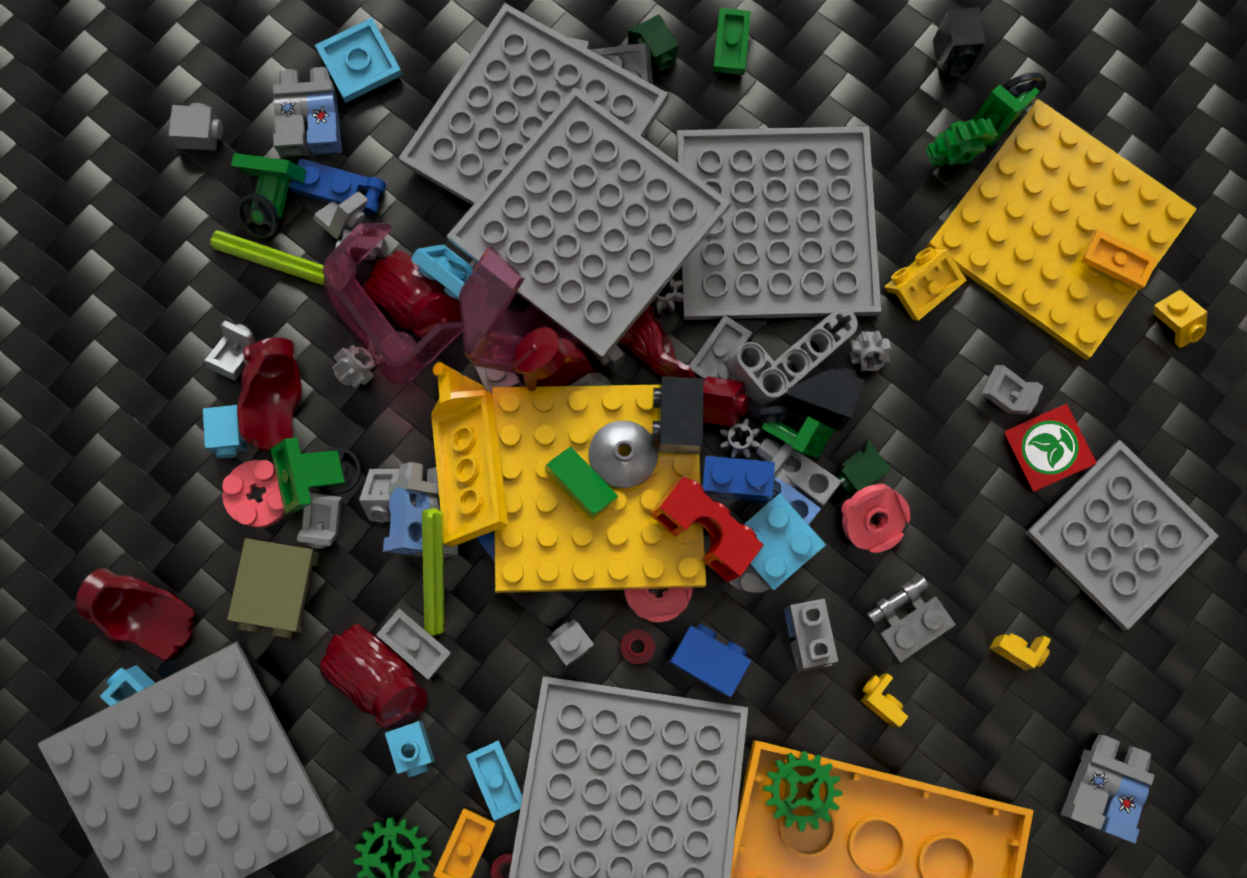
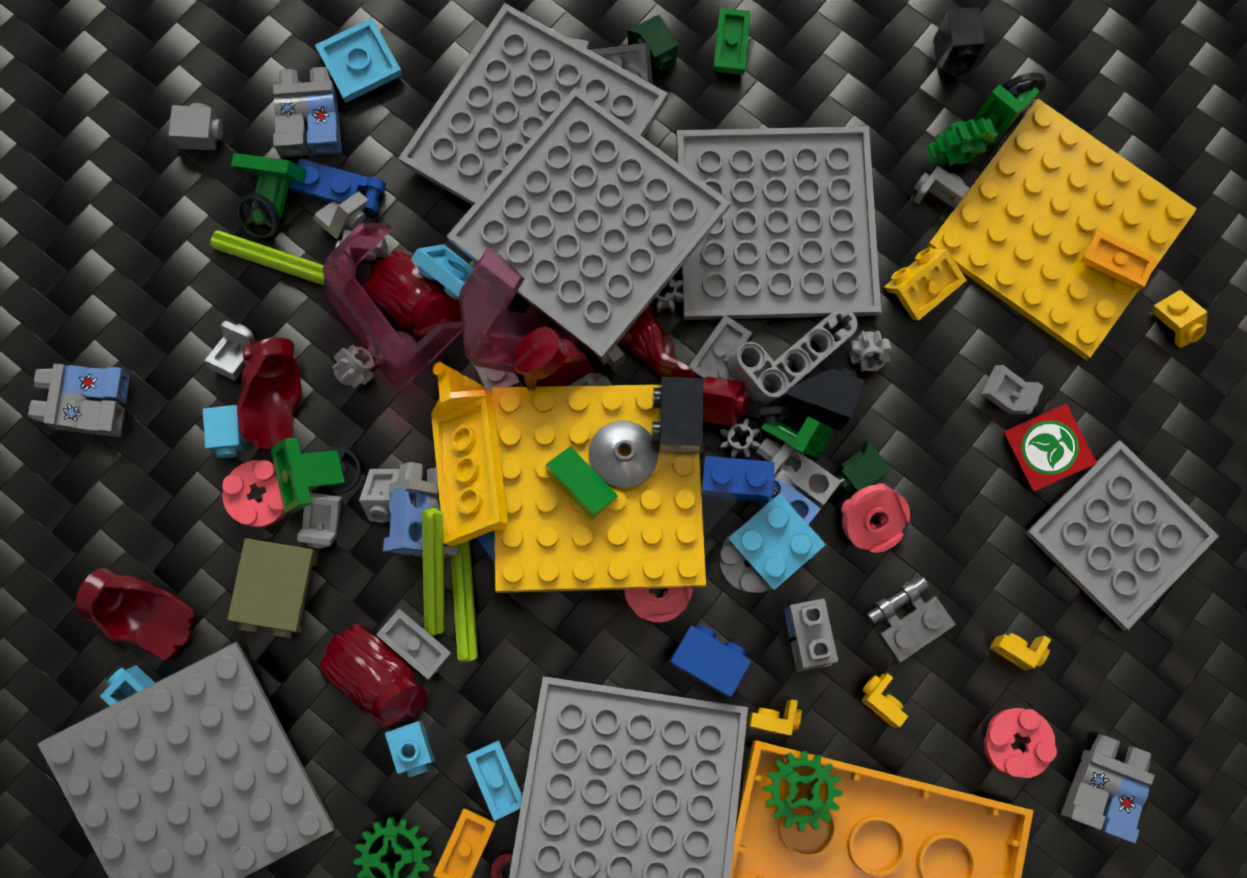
(81, 399): none -> light grey hips
(464, 604): none -> lime axle
(570, 642): light grey brick -> none
(637, 658): dark red plate -> none
(732, 543): red arch -> none
(769, 720): none -> yellow bracket
(943, 185): none -> light grey bracket
(1013, 762): none -> coral plate

